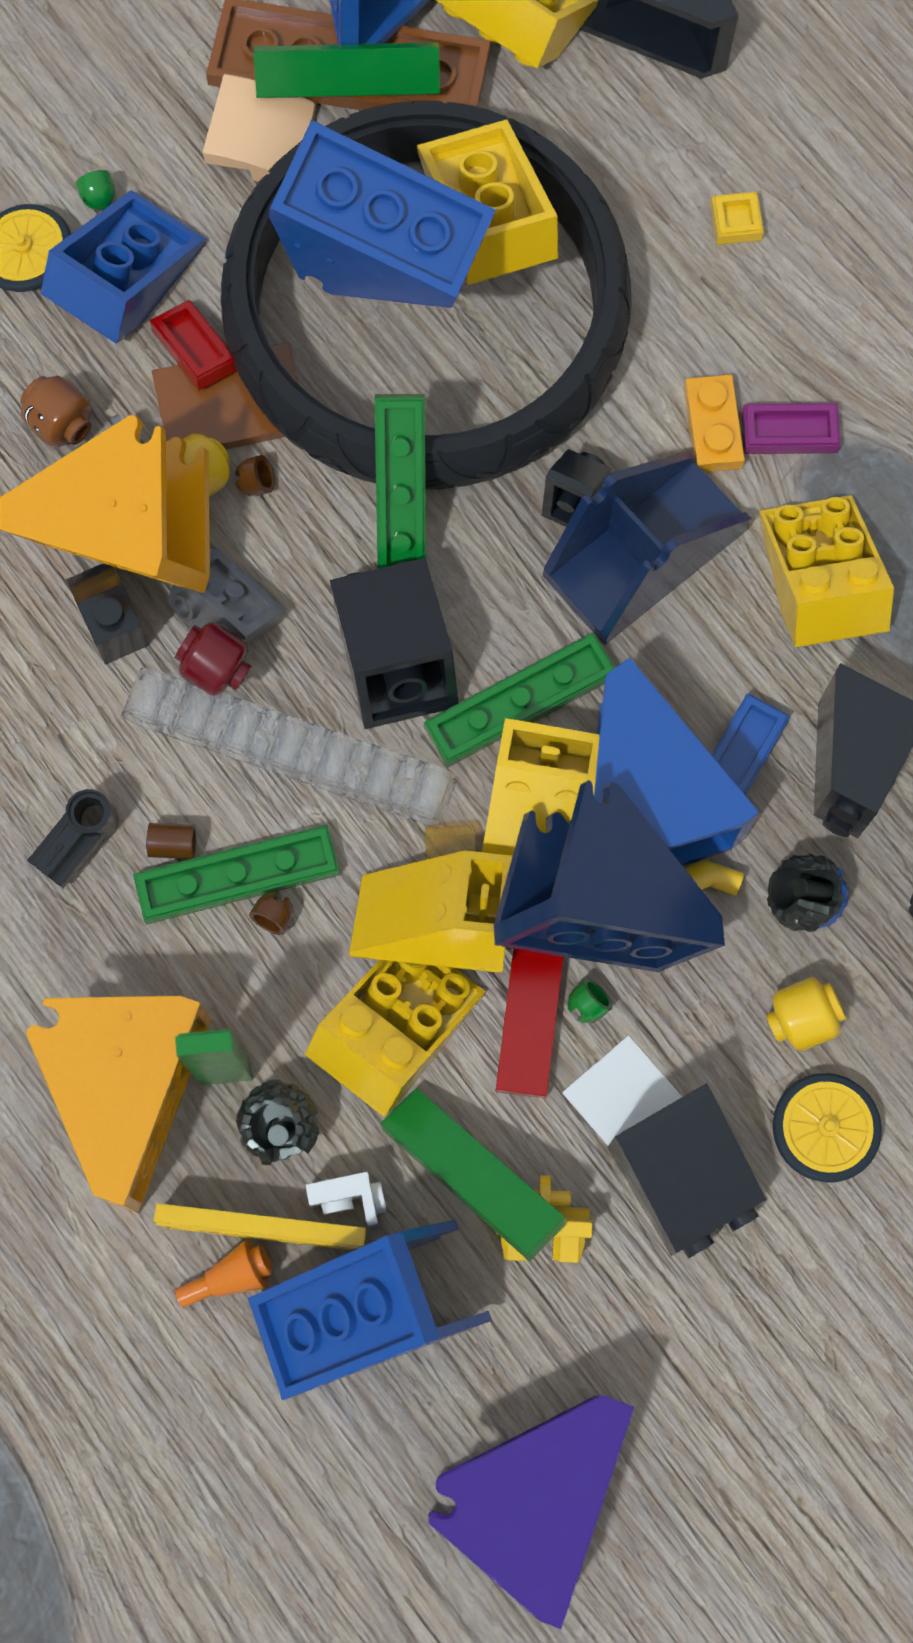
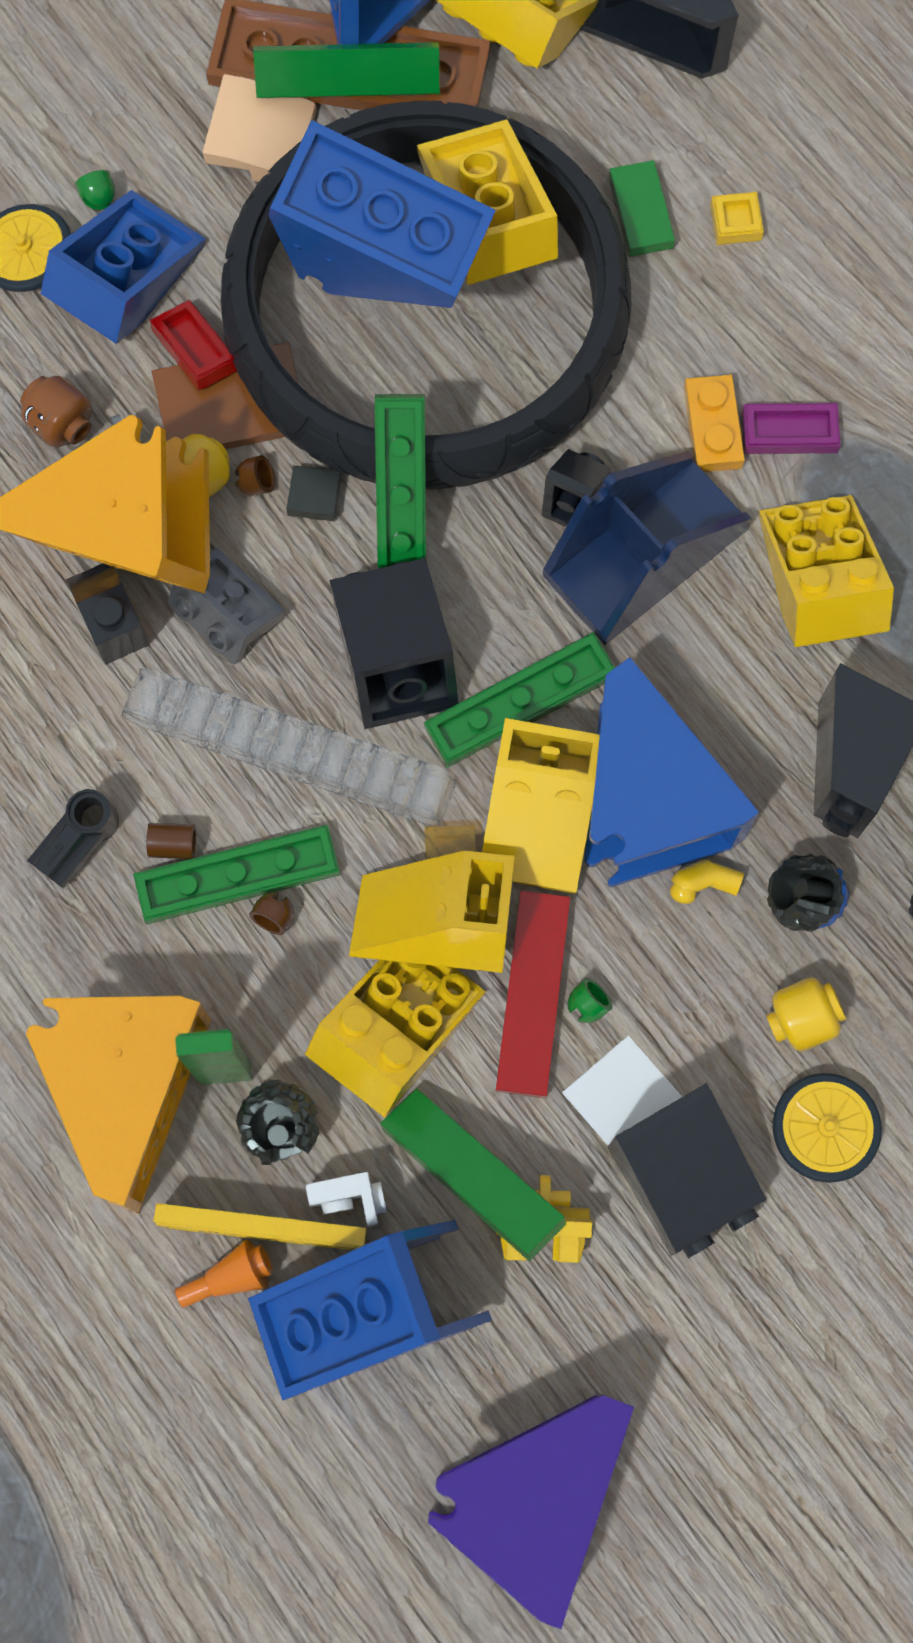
(213, 659): dark red head -> none
(313, 493): none -> pearl dark grey tile
(603, 890): dark blue ladder -> none
(641, 208): none -> green tile
(749, 740): blue tile -> none

